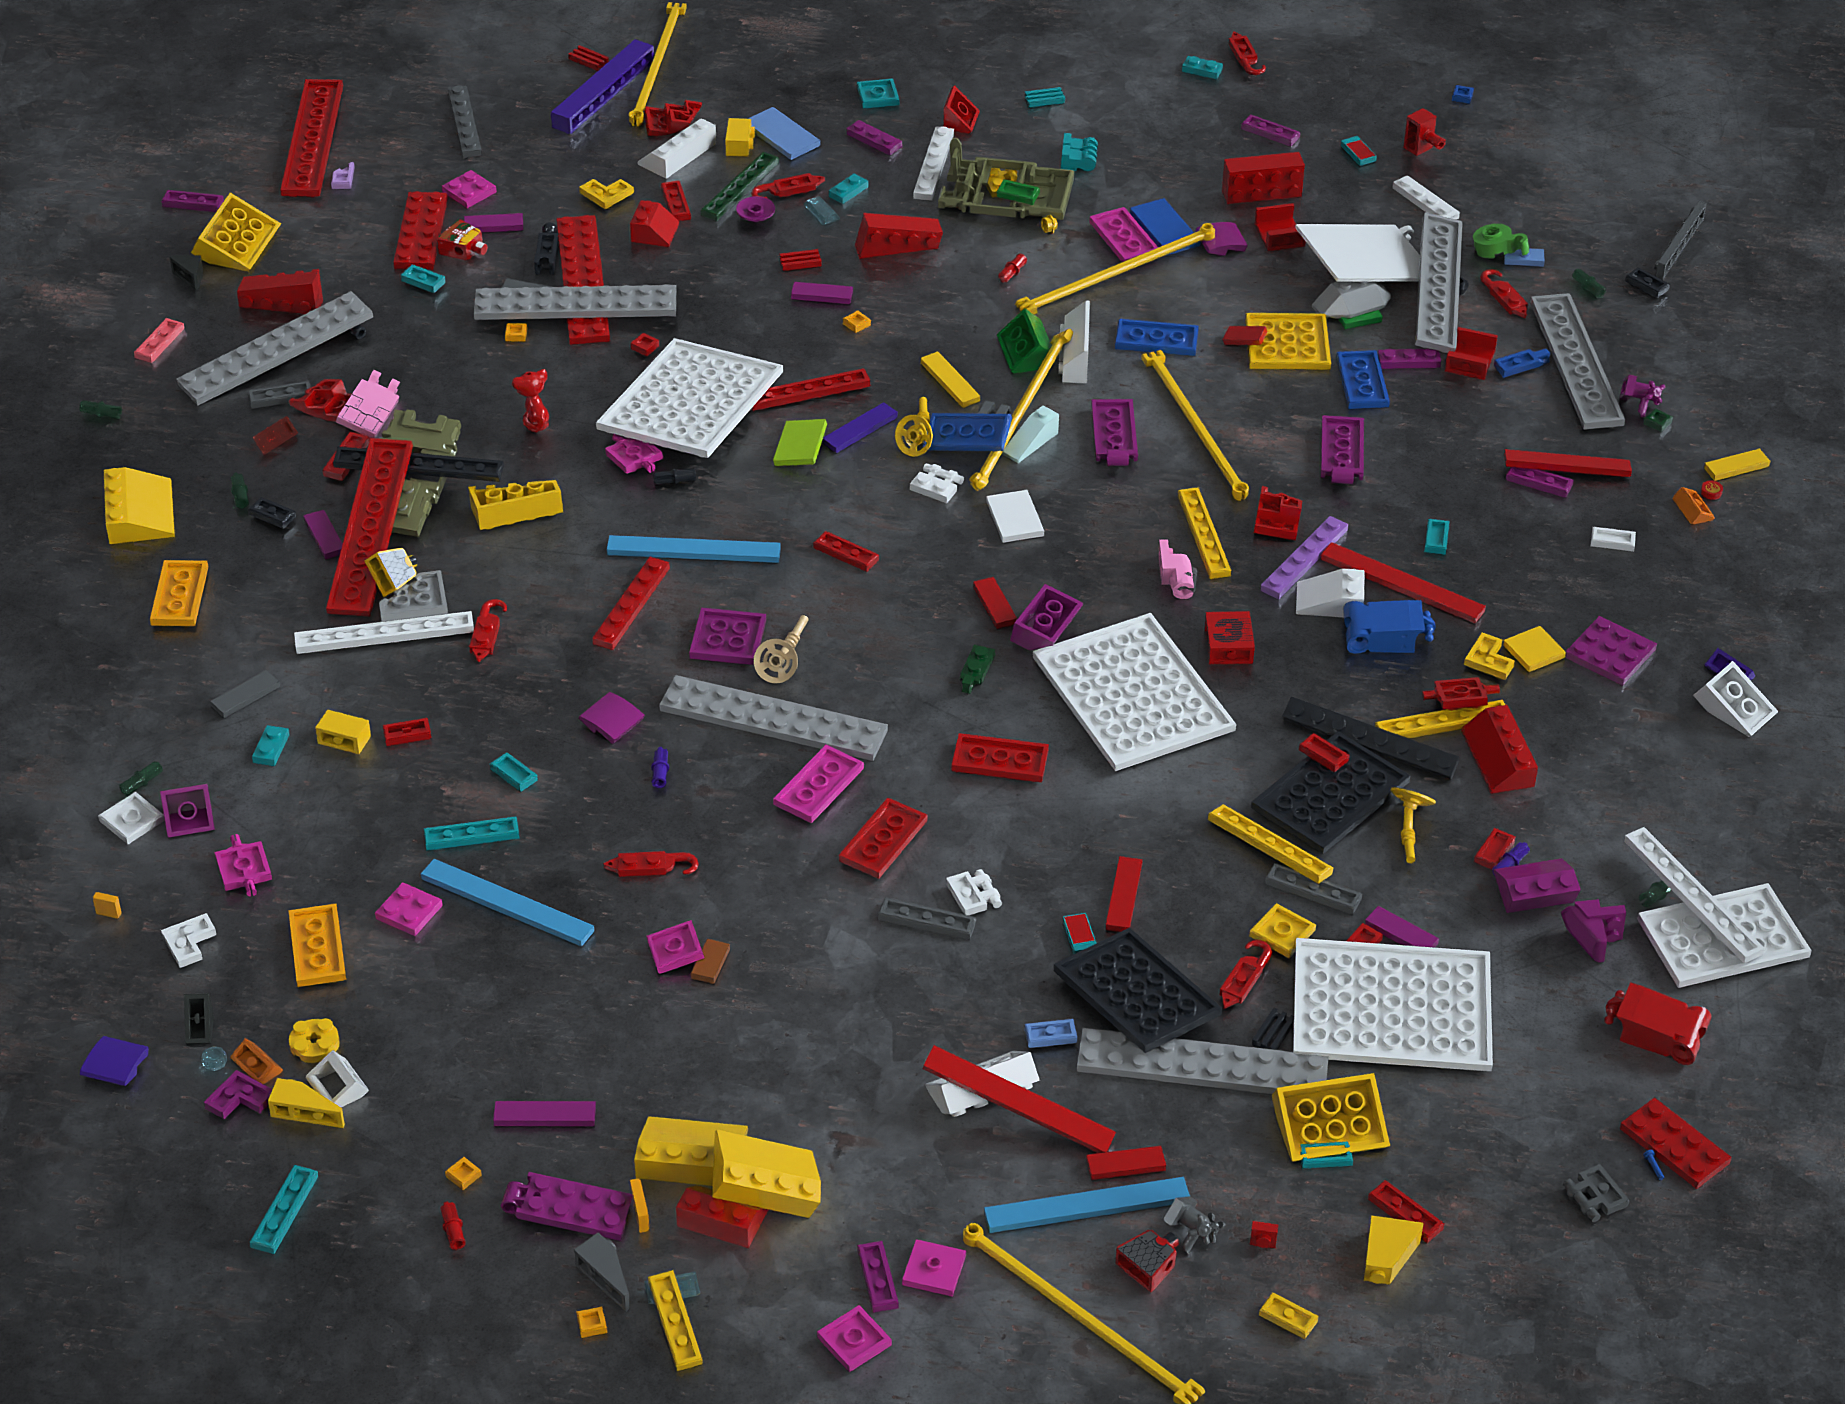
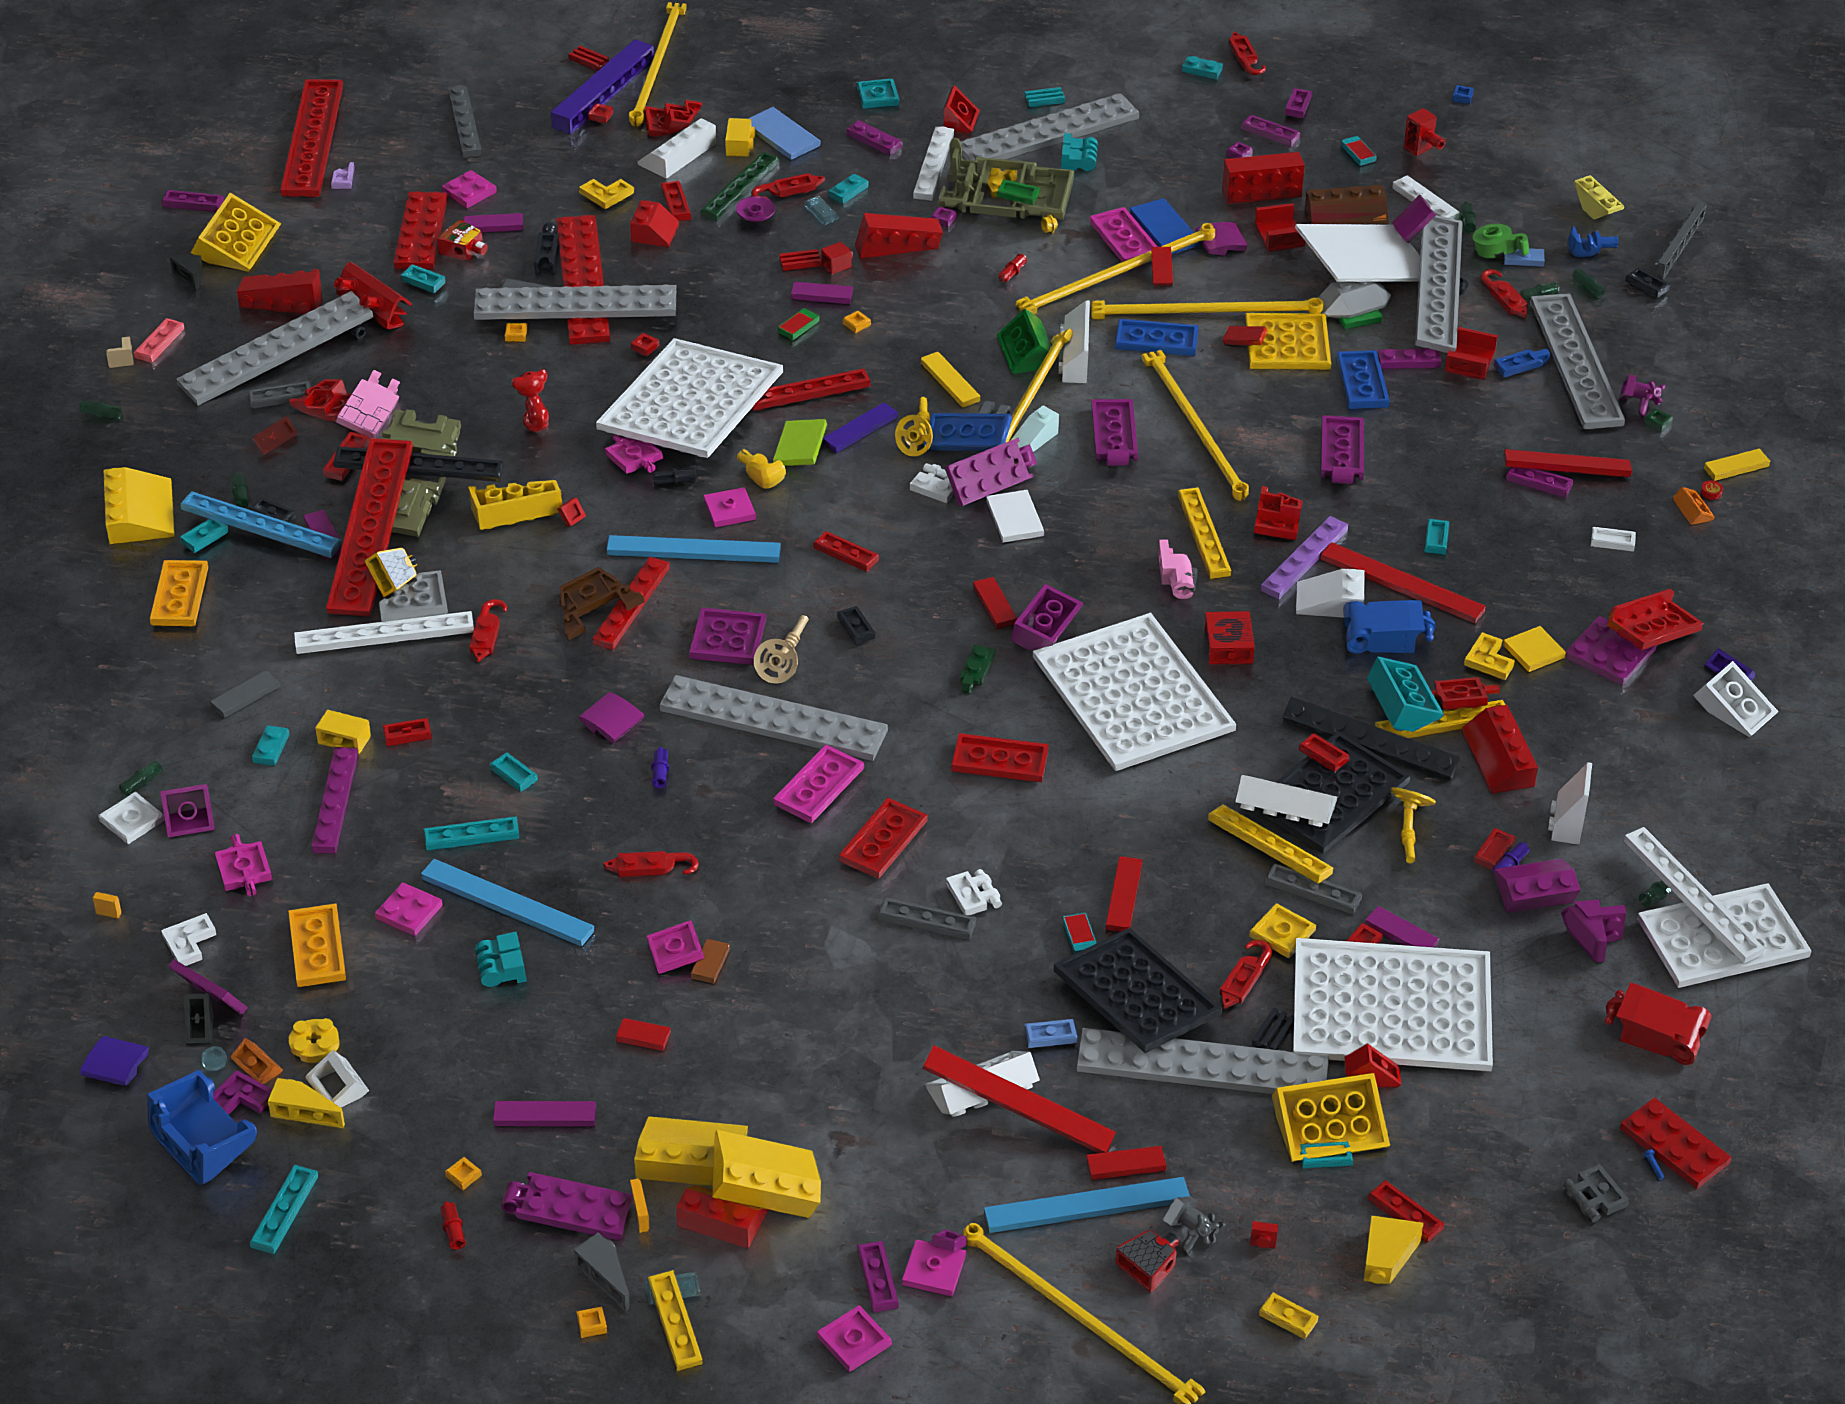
(121, 356): none -> tan panel
(197, 1127): none -> blue windscreen
(203, 535): none -> teal plate
(208, 987): none -> magenta tile
(261, 524): none -> dark azure tile
(335, 800): none -> magenta plate
(372, 295): none -> red piece
(500, 960): none -> teal legs
(571, 512): none -> red plate
(589, 593): none -> reddish brown wing
(600, 113): none -> red plate
(643, 1034): none -> red tile
(729, 507): none -> dark pink plate
(760, 471): none -> yellow piece
(798, 324): none -> tile
(836, 257): none -> red brick
(856, 625): none -> black plate
(944, 216): none -> magenta tile
(949, 1240): none -> magenta tile
(990, 471): none -> magenta hinge
(1050, 129): none -> light grey plate
(1099, 309): none -> yellow hinge
(1162, 266): none -> red tile
(1239, 150): none -> magenta tile
(1285, 799): none -> white slope
(1298, 103): none -> magenta plate
(1347, 206): none -> reddish brown slope
(1369, 1060): none -> red slope
(1403, 694): none -> teal slope
(1413, 218): none -> magenta slope
(1468, 217): none -> clear green axle
(1540, 290): none -> clear green axle
(1571, 807): none -> white slope
(1589, 247): none -> blue piece
(1595, 198): none -> light yellow slope
(1652, 620): none -> red bracket

